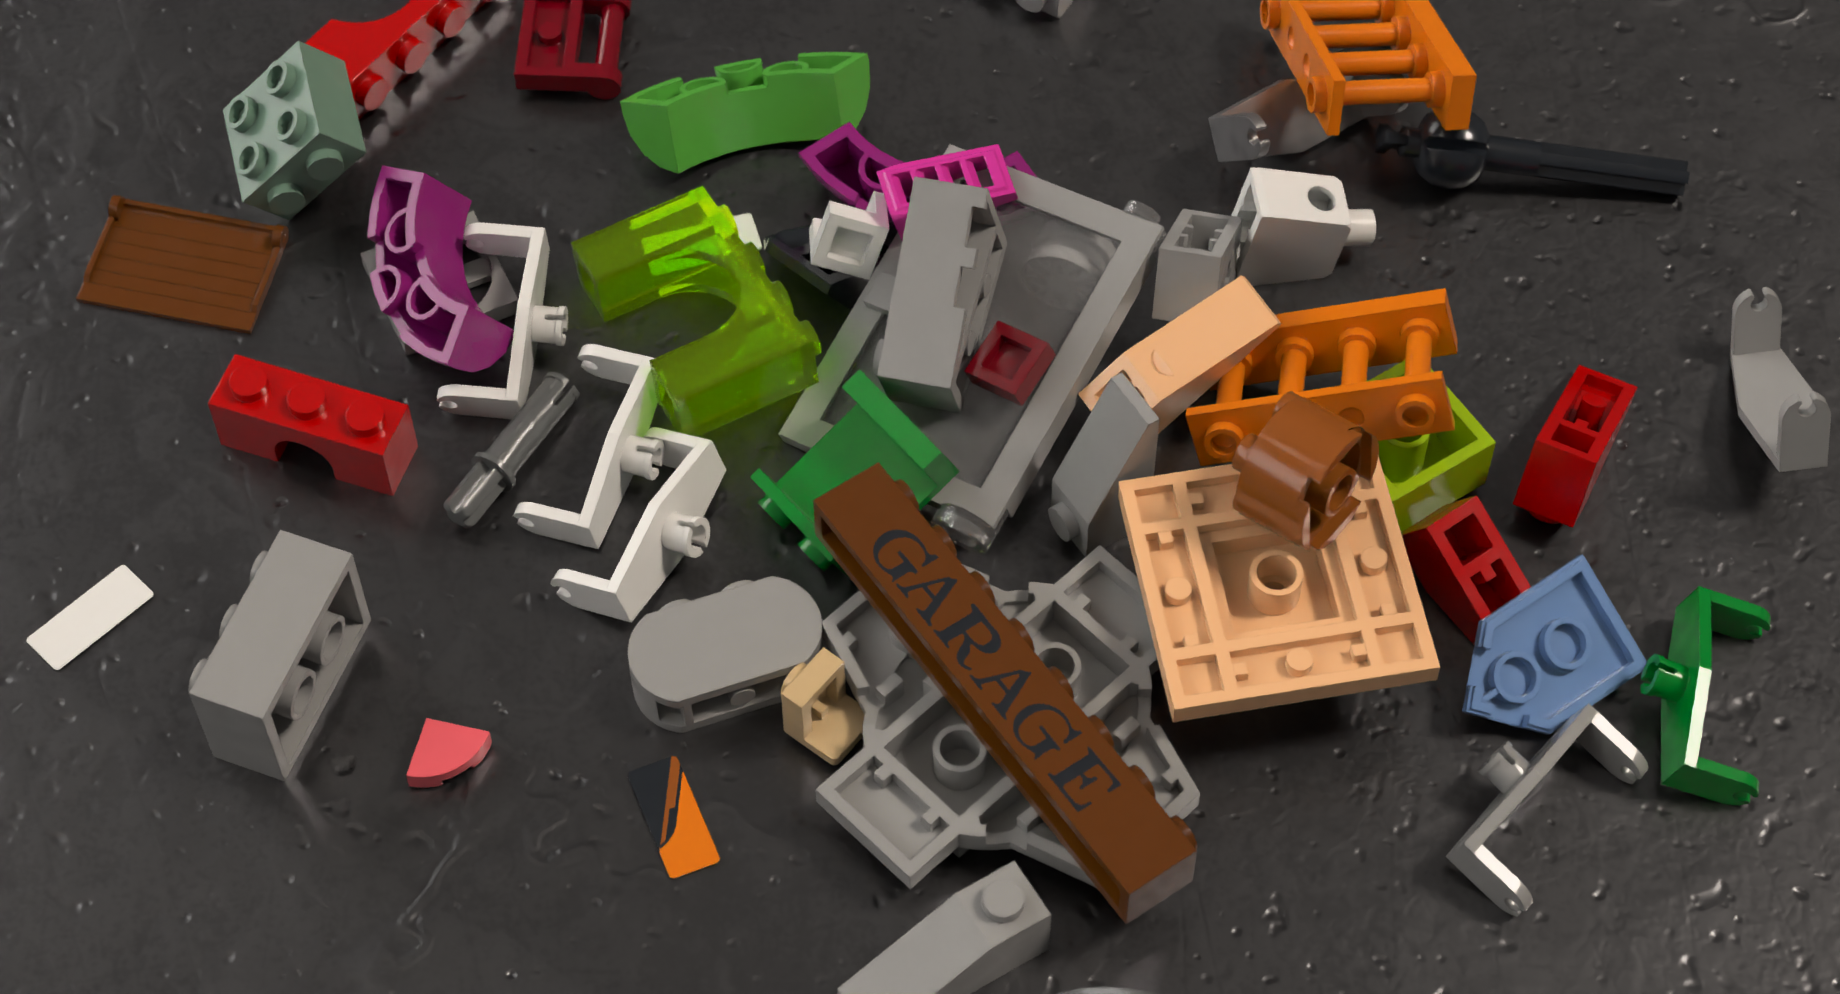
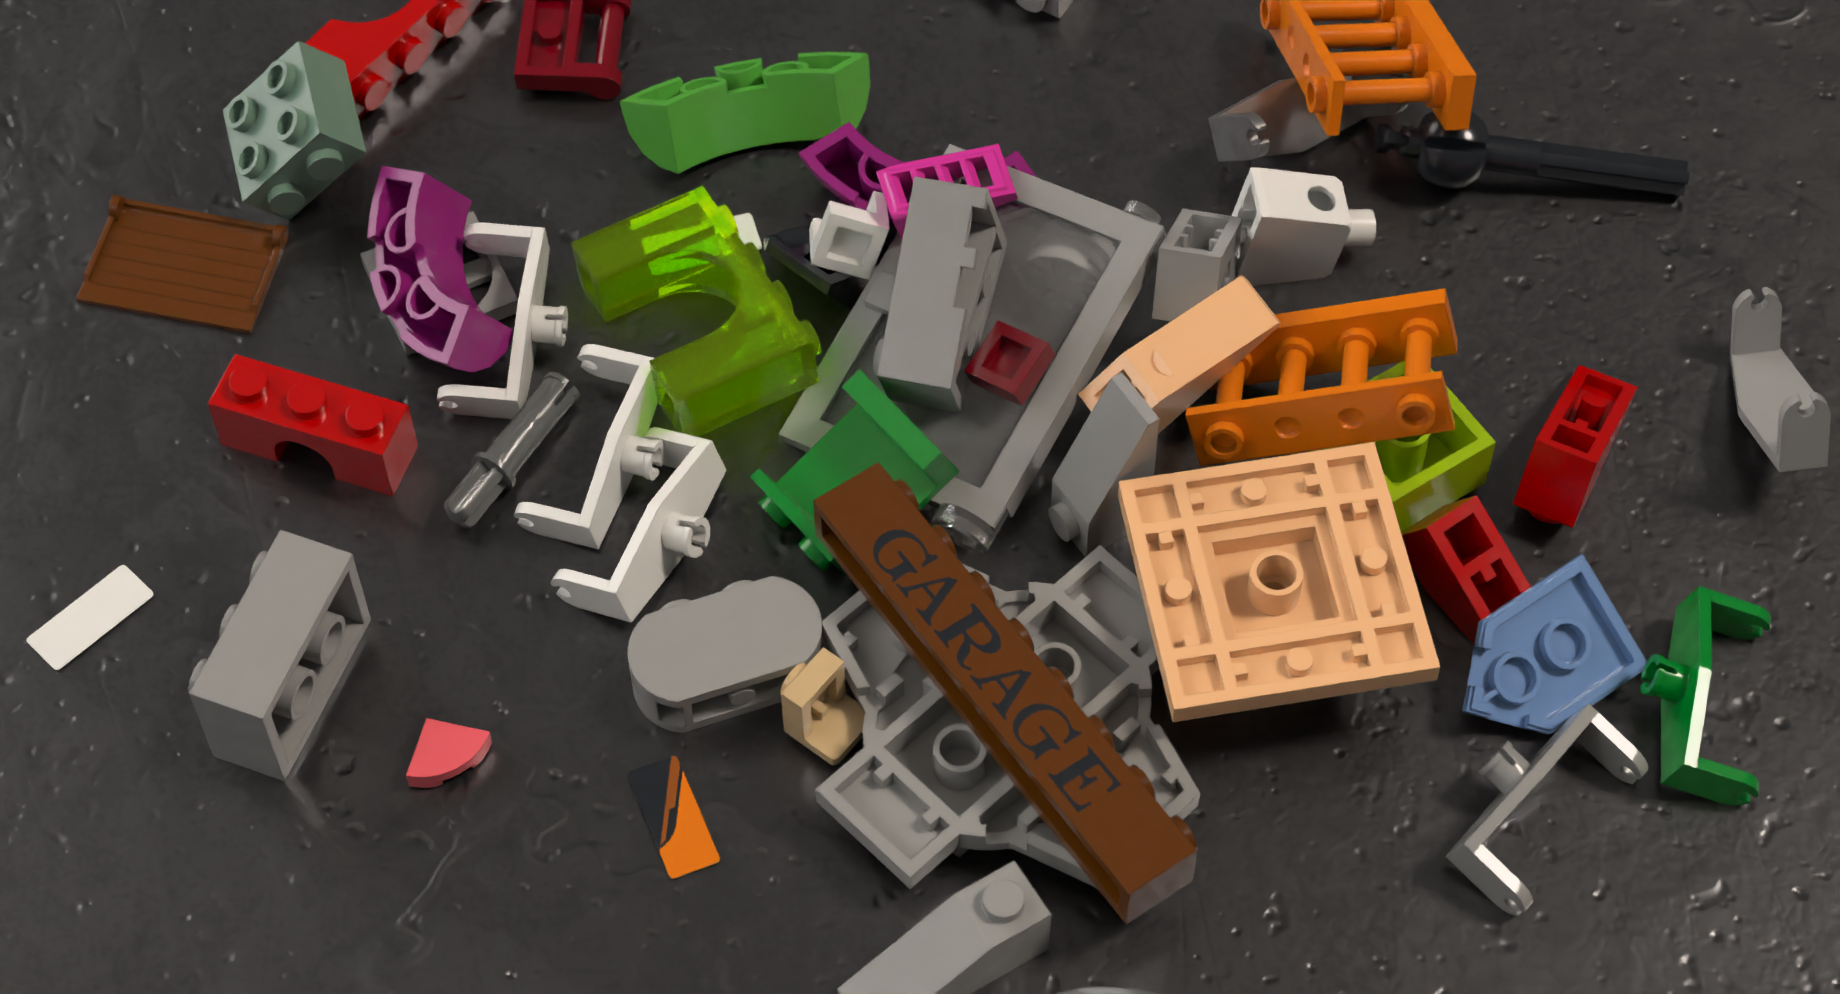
(1303, 472): dark orange brick -> none

